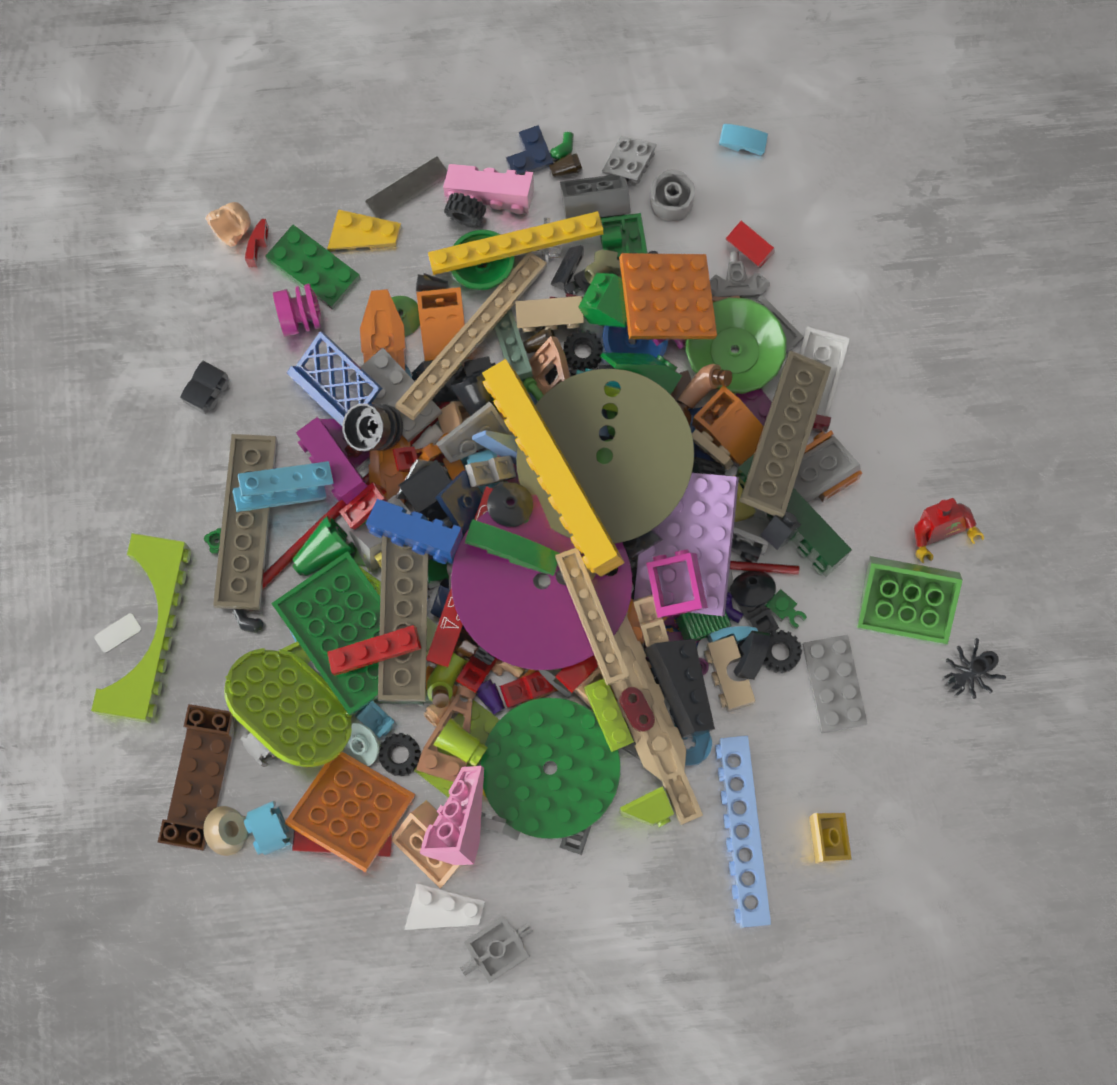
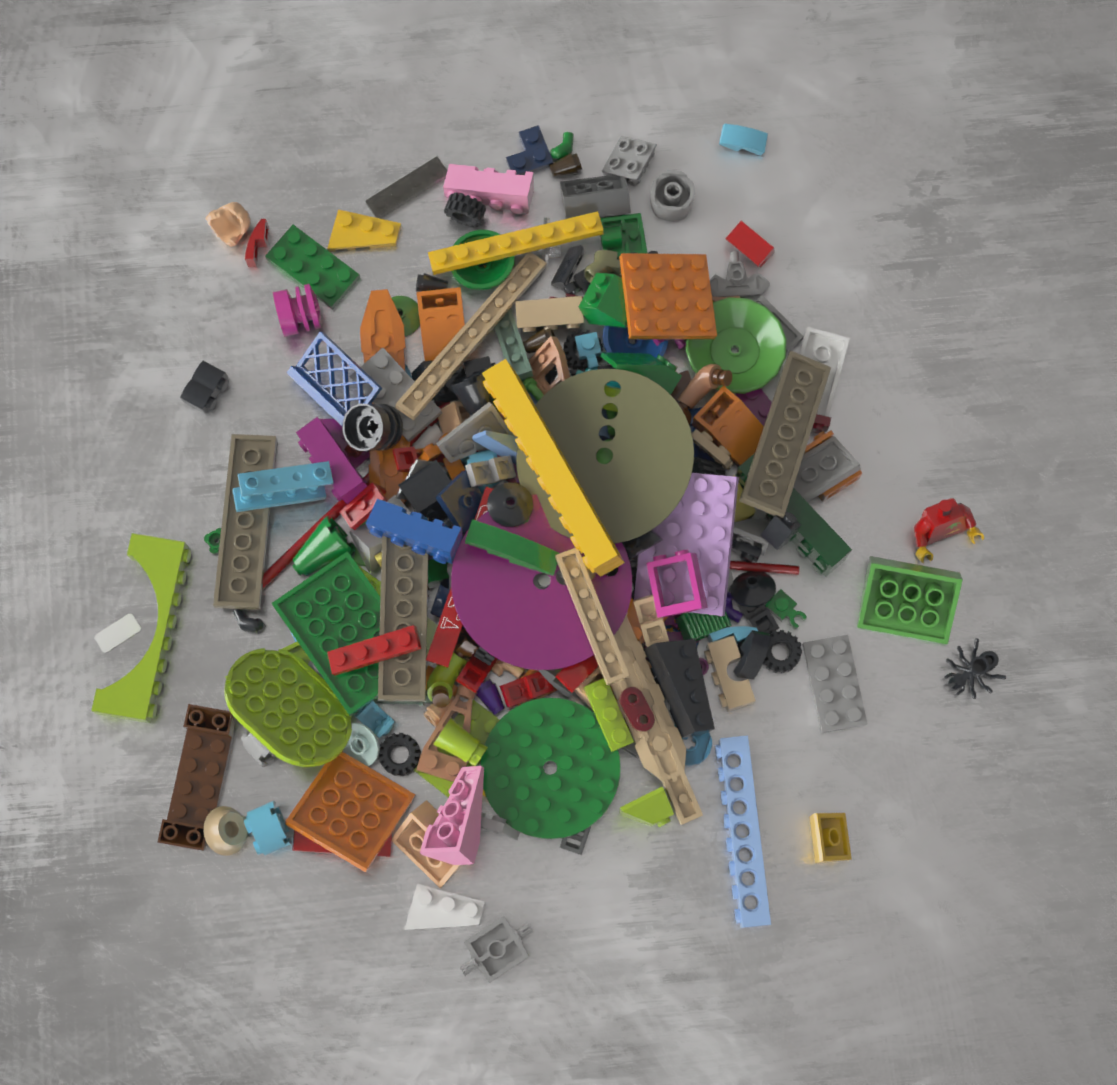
(588, 348): none -> medium azure plate

